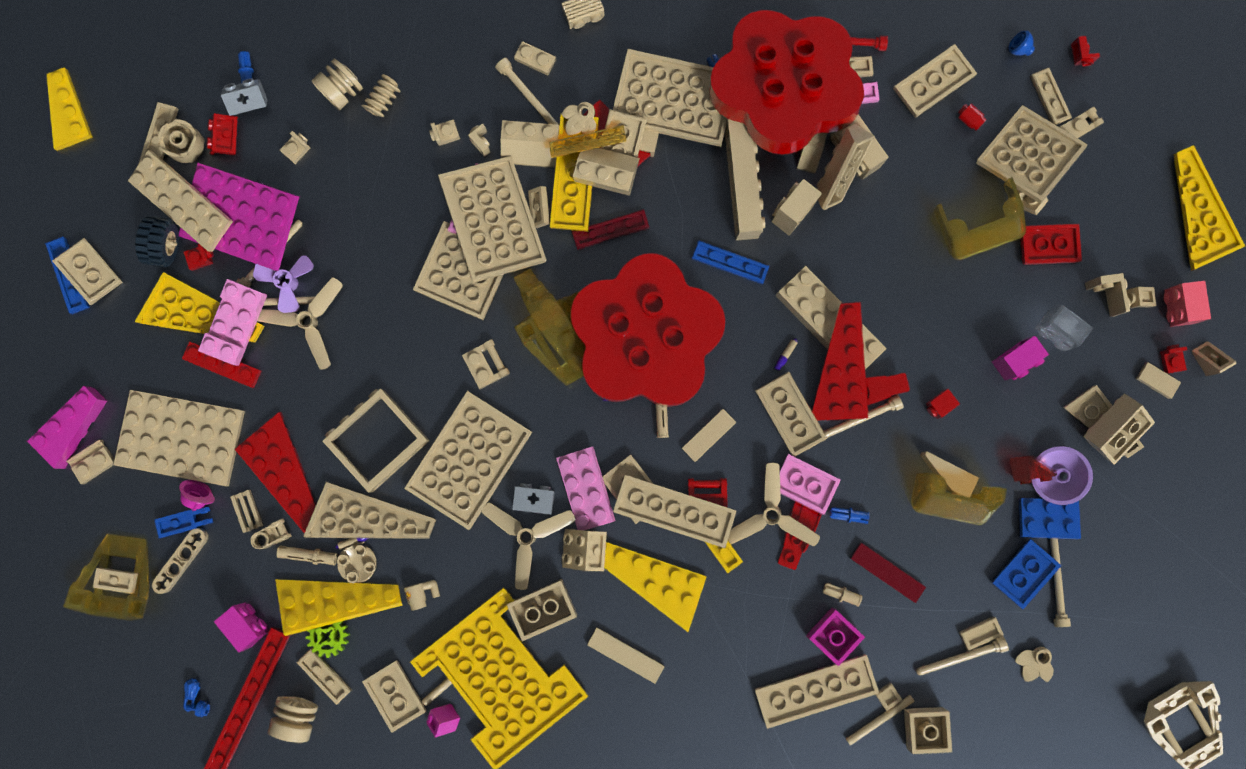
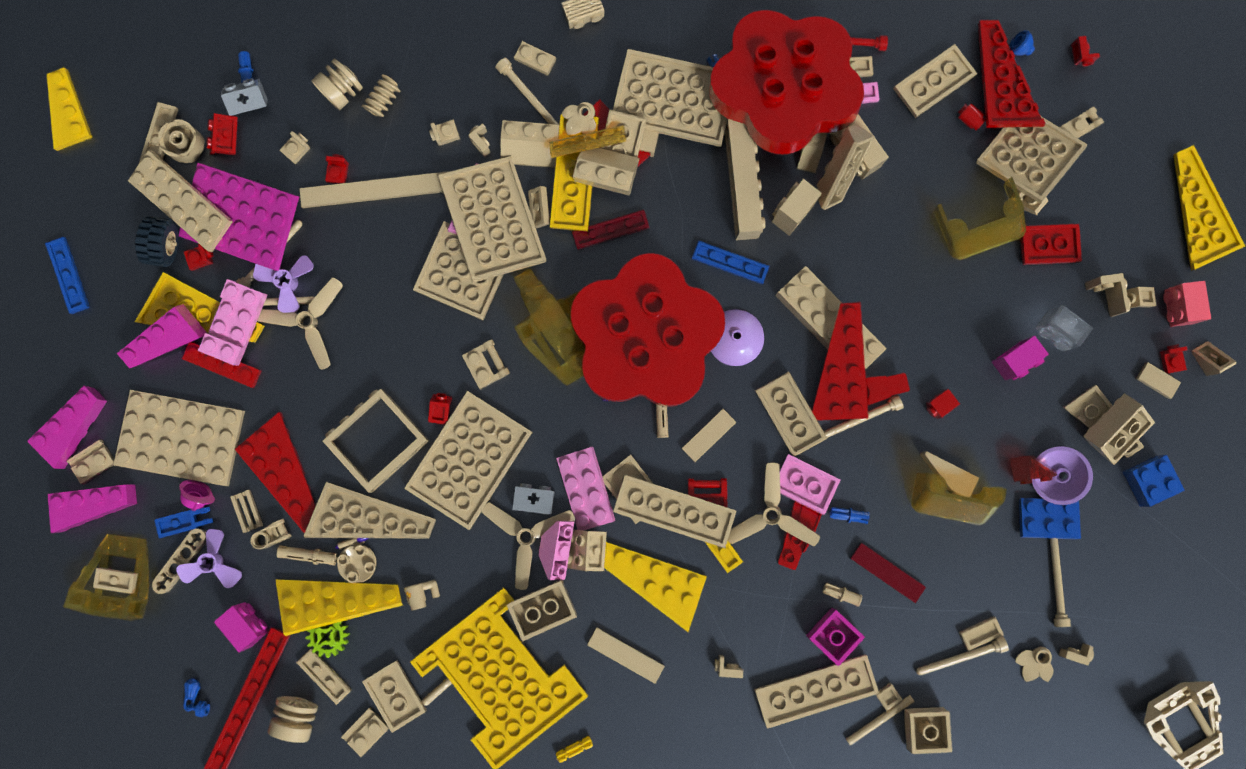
(82, 506): none -> dark pink wedge
(87, 271): tan tile -> none
(165, 335): none -> dark pink wedge
(227, 575): none -> lavender piece
(336, 169): none -> red bracket
(365, 732): none -> tan plate
(370, 190): none -> tan tile
(439, 408): none -> red bracket
(443, 720): dark pink panel -> none
(555, 549): none -> bright pink slope
(574, 749): none -> yellow axle
(731, 670): none -> tan bracket
(743, 350): none -> lavender dish
(785, 355): piece -> none
(1004, 85): none -> red wing
(1026, 574): blue plate -> none
(1050, 96): tan tile -> none
(1082, 656): none -> tan bracket
(1153, 481): none -> blue brick

